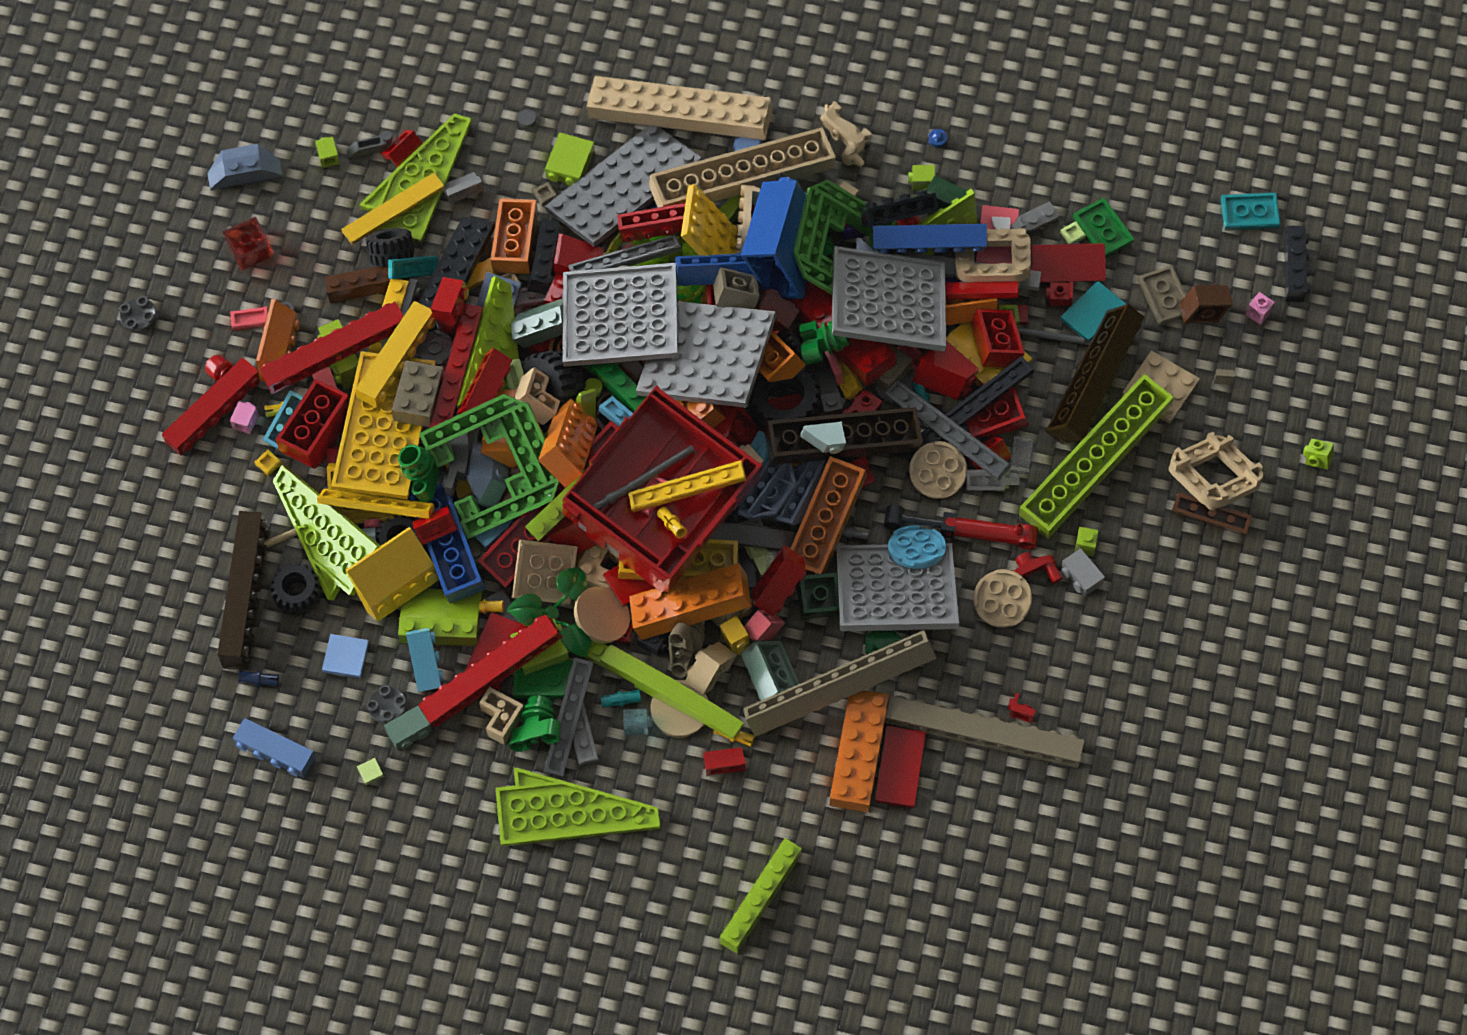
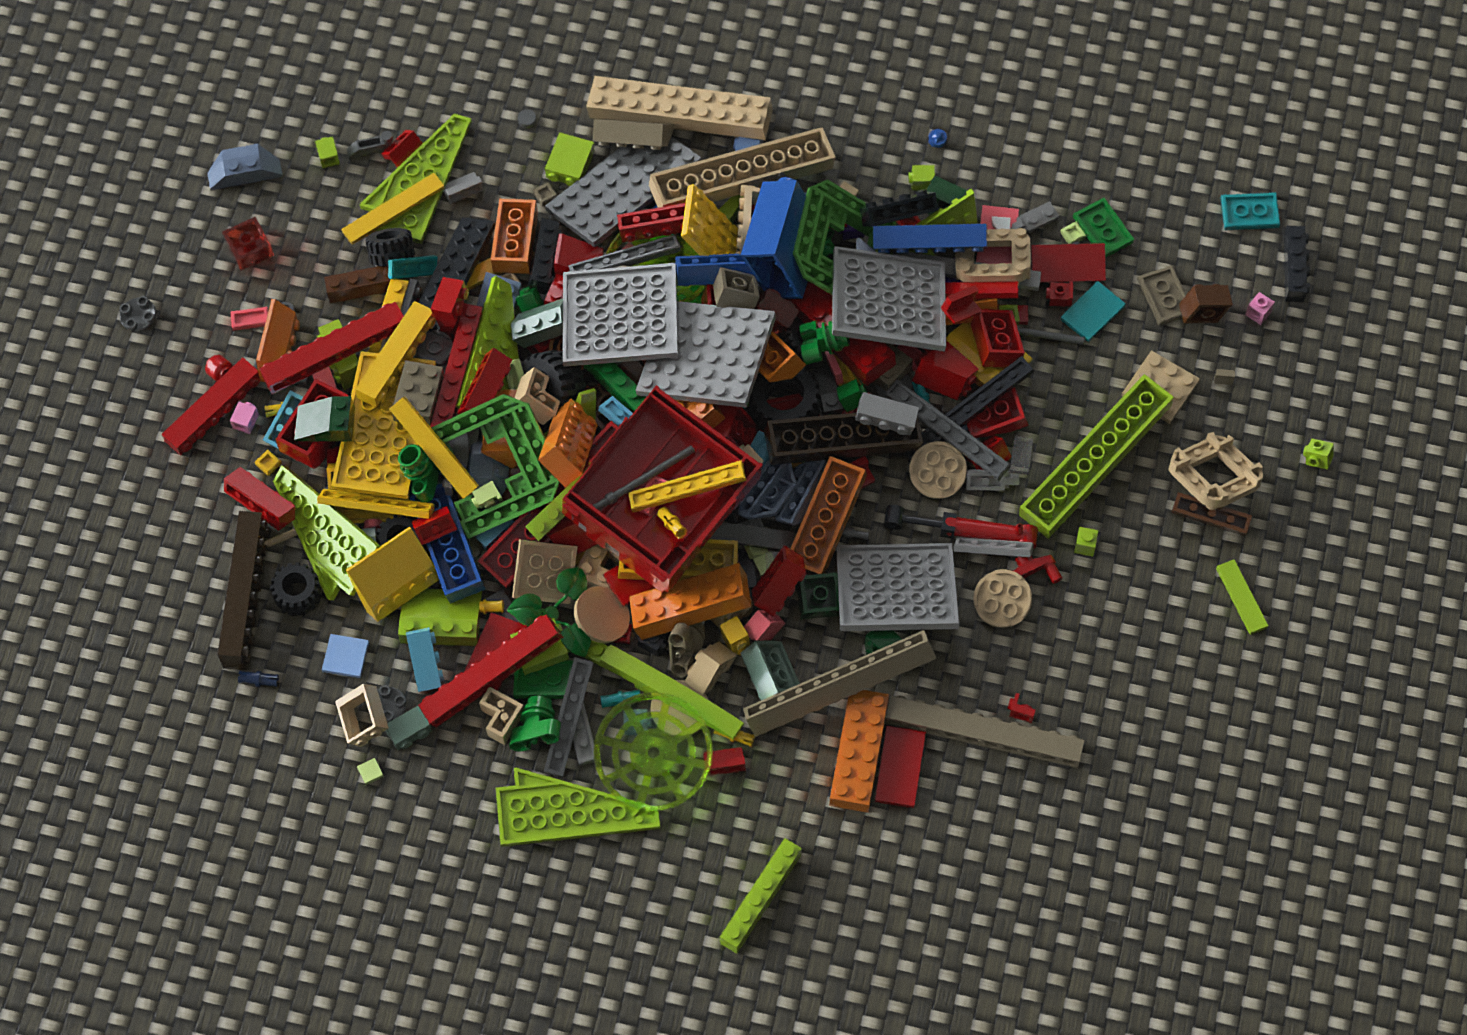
(259, 498): none -> red brick
(274, 748): medium blue brick -> none
(325, 420): none -> dark green slope
(349, 720): none -> tan window
(434, 447): none -> yellow tile
(486, 496): none -> yellowish green brick
(529, 299): none -> green brick
(596, 384): lime tile -> none
(632, 132): none -> dark tan slope
(650, 739): none -> clear neon green dish
(825, 437): light aqua slope -> none
(846, 133): tan animal -> none
(850, 394): none -> green brick
(886, 414): none -> light grey brick
(916, 547): medium azure tile -> none
(961, 305): none -> red panel
(995, 547): none -> light grey tile
(1082, 572): light grey brick -> none
(1095, 374): dark brown brick -> none
(1242, 597): none -> lime tile

